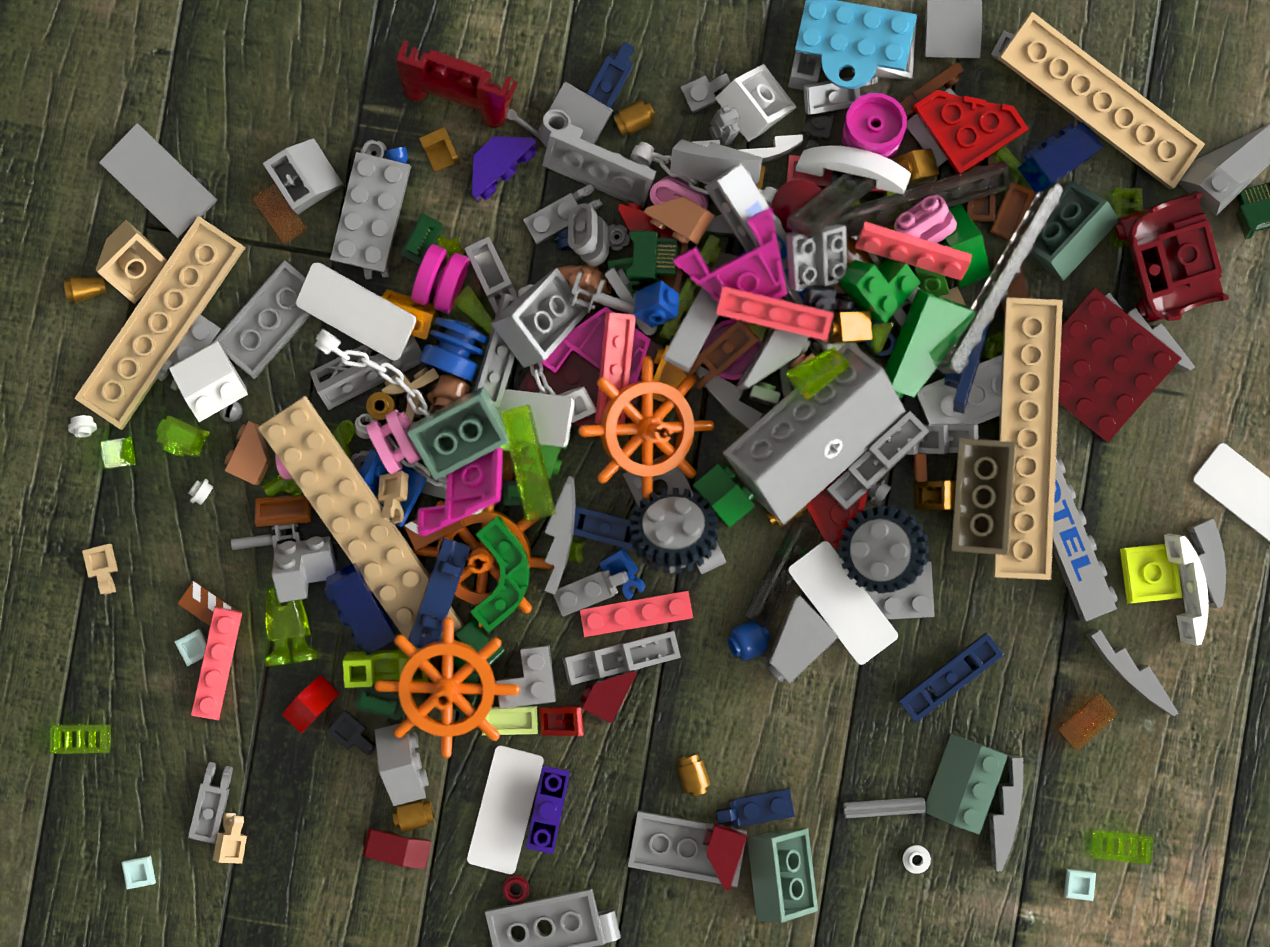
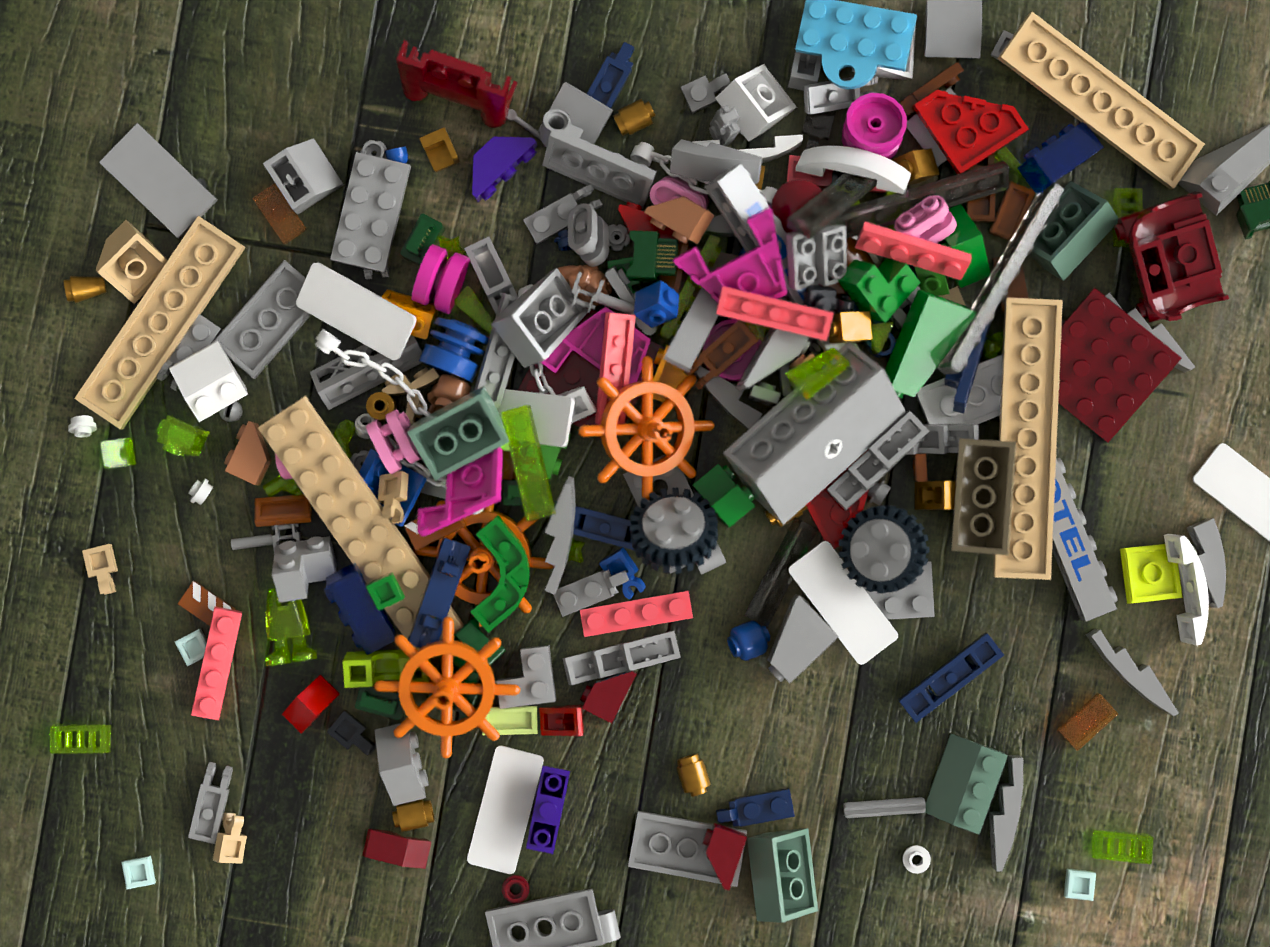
(385, 591): none -> green plate

